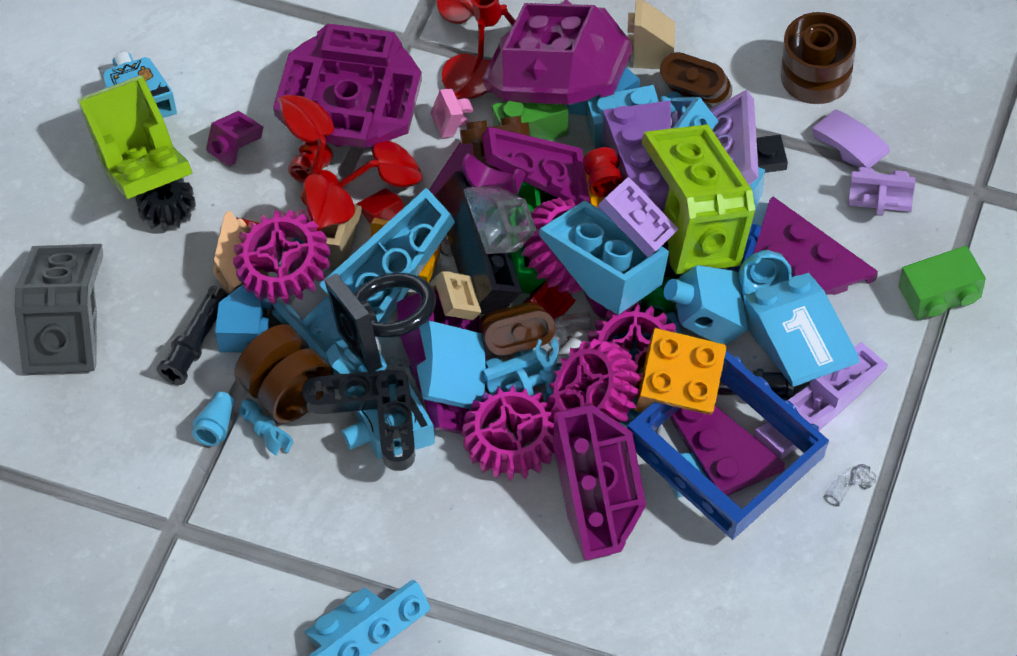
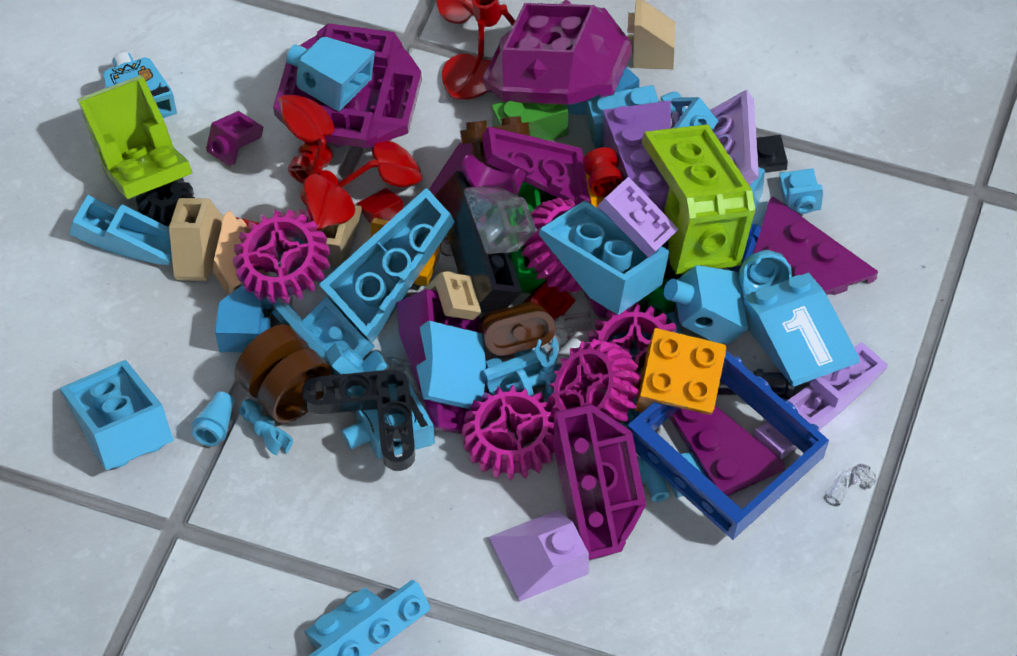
(58, 308): dark grey bracket -> none
(117, 414): none -> medium azure slope
(122, 232): none -> medium azure slope
(187, 347): black pin -> none
(194, 238): none -> tan slope
(332, 70): none -> medium azure torso
(358, 322): black tile -> none
(449, 112): bright pink tile -> none
(541, 554): none -> lavender slope
(654, 481): none -> medium azure arm
(696, 78): reddish brown brick -> none
(801, 190): none -> medium azure bracket
(818, 57): reddish brown wheel -> none
(853, 139): lavender slope -> none
(881, 190): lavender hips -> none
(942, 282): bright green brick -> none

